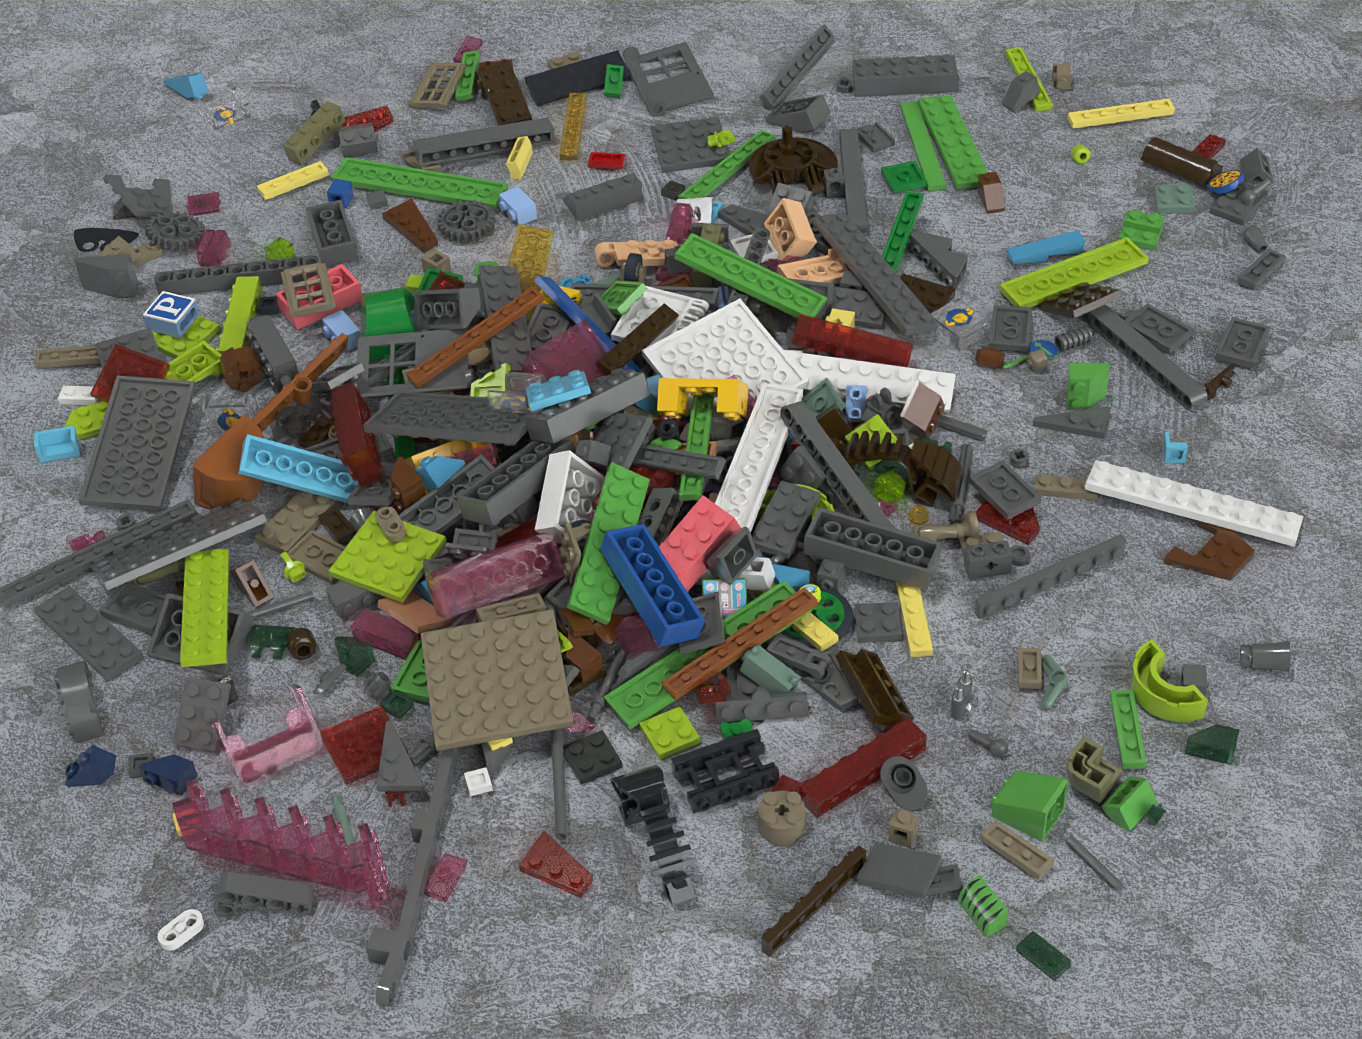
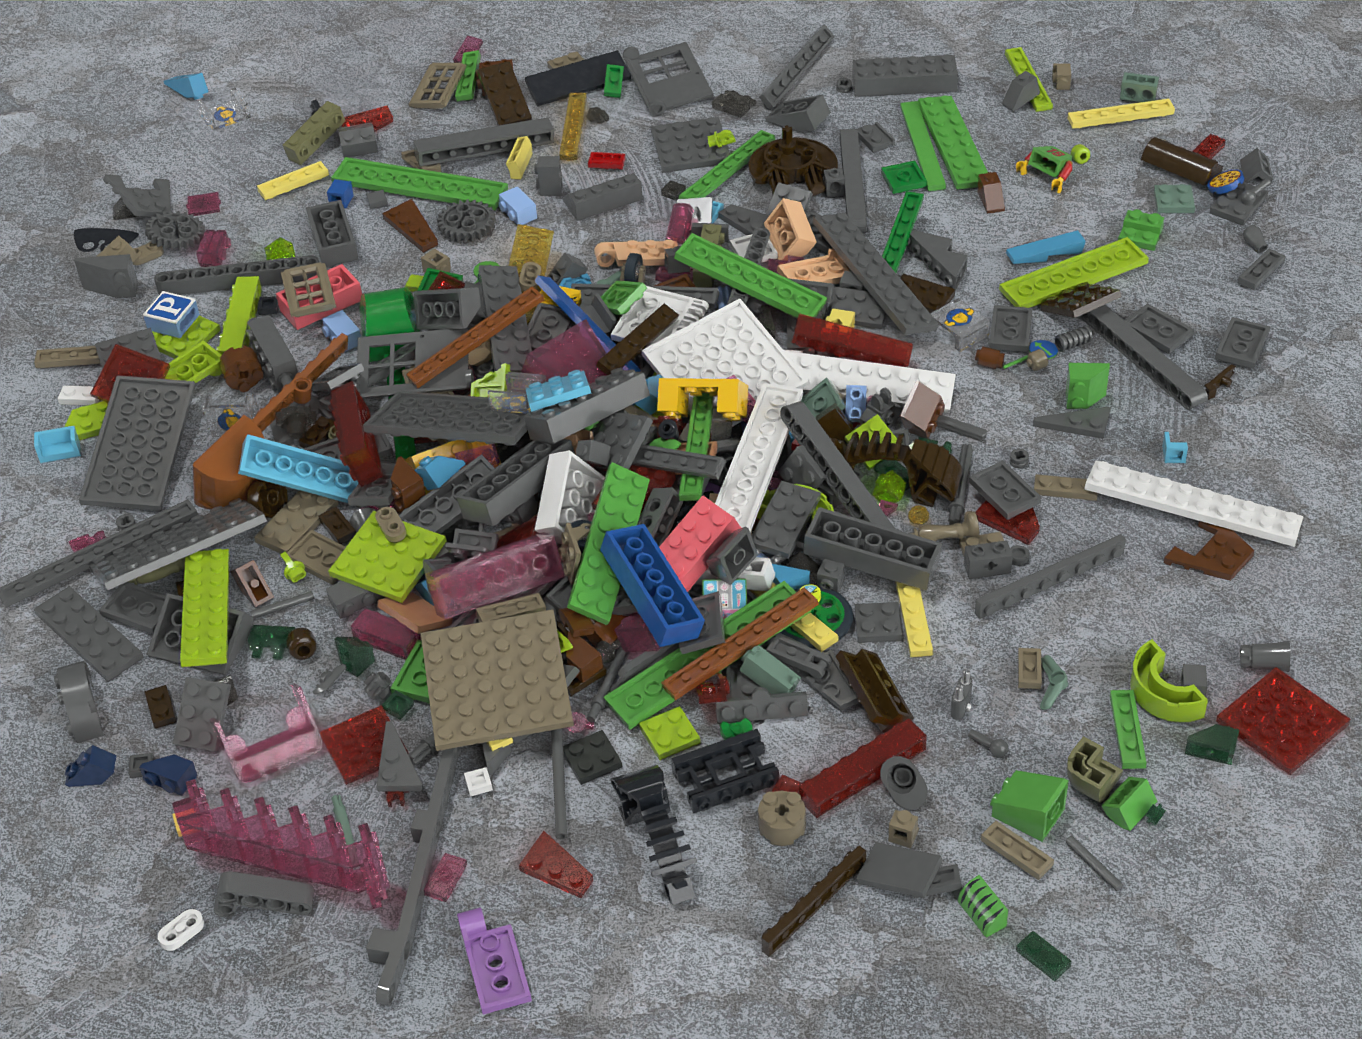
(160, 706): none -> dark brown plate
(267, 497): none -> dark brown cylinder
(483, 948): none -> medium lavender hinge
(528, 275): none -> dark tan plate
(549, 175): none -> dark grey brick
(567, 267): none -> dark grey slope
(597, 115): none -> clear smoke piece
(733, 103): none -> clear smoke plate
(1049, 160): none -> torso
(1139, 85): none -> sand green brick
(1283, 720): none -> clear red plate

